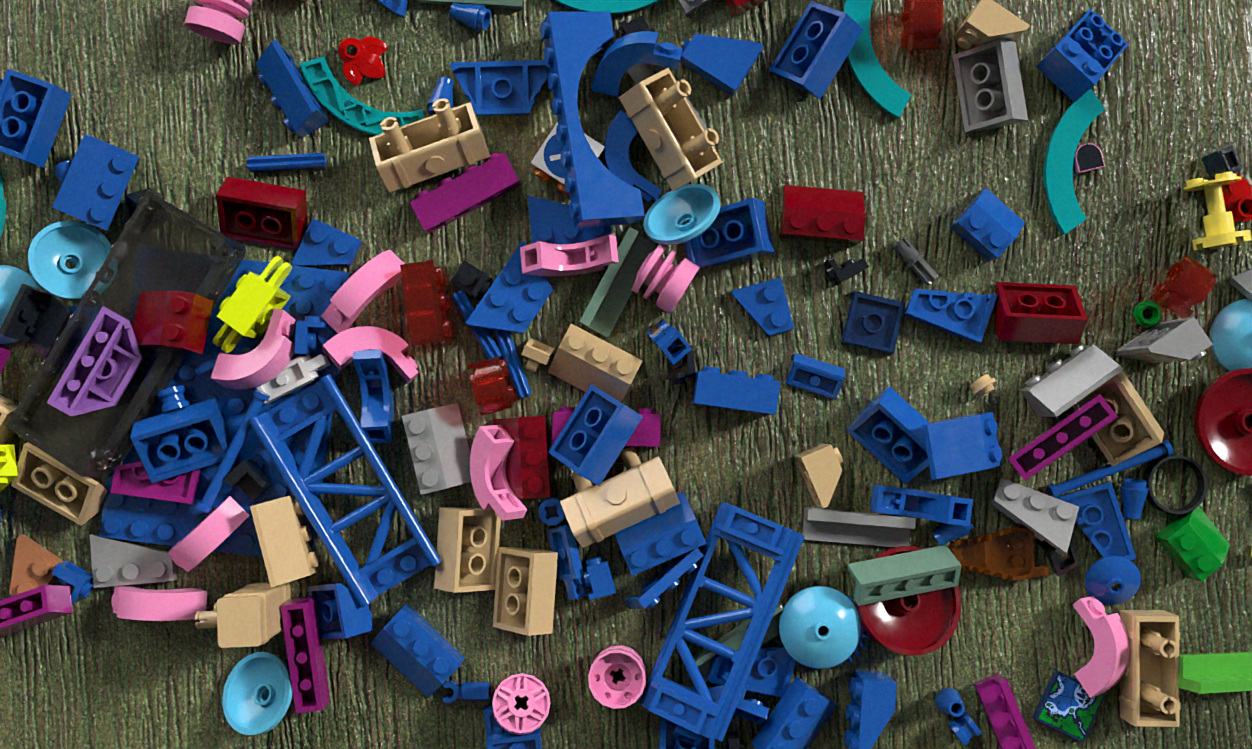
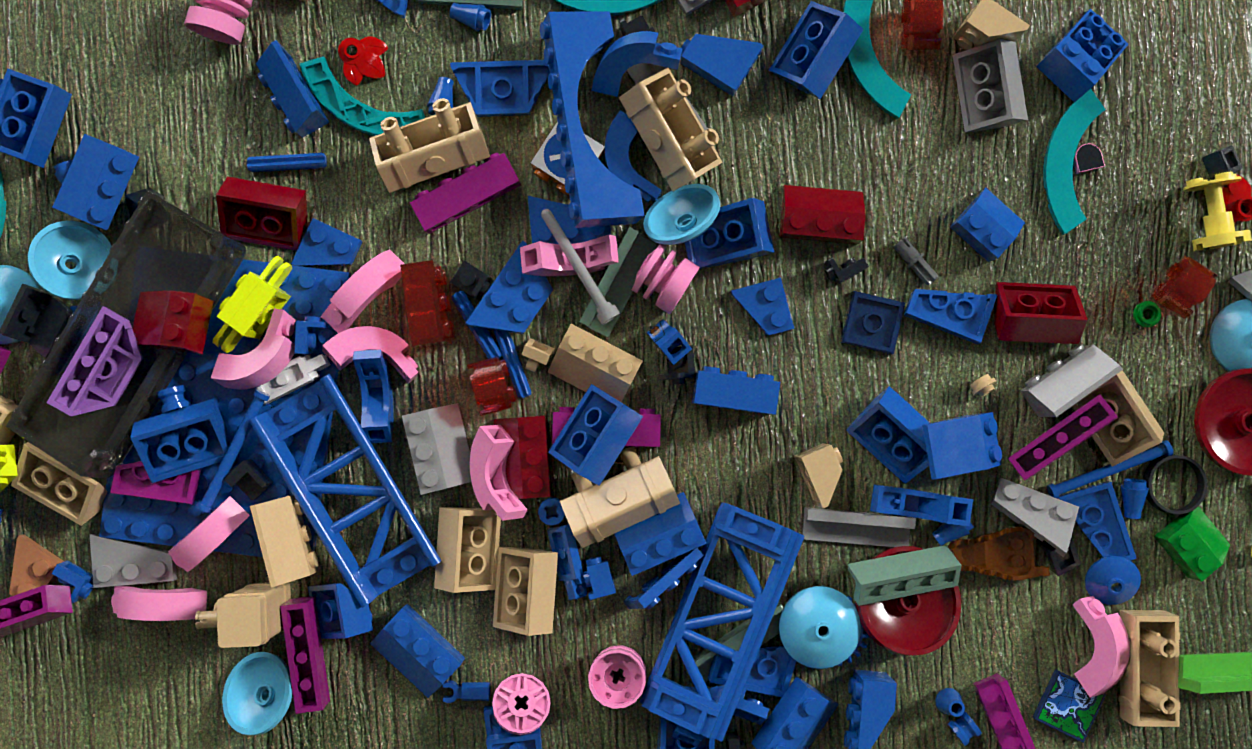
(605, 309): none -> light grey piece
(815, 376): blue slope -> none
(1168, 342): light grey slope -> none

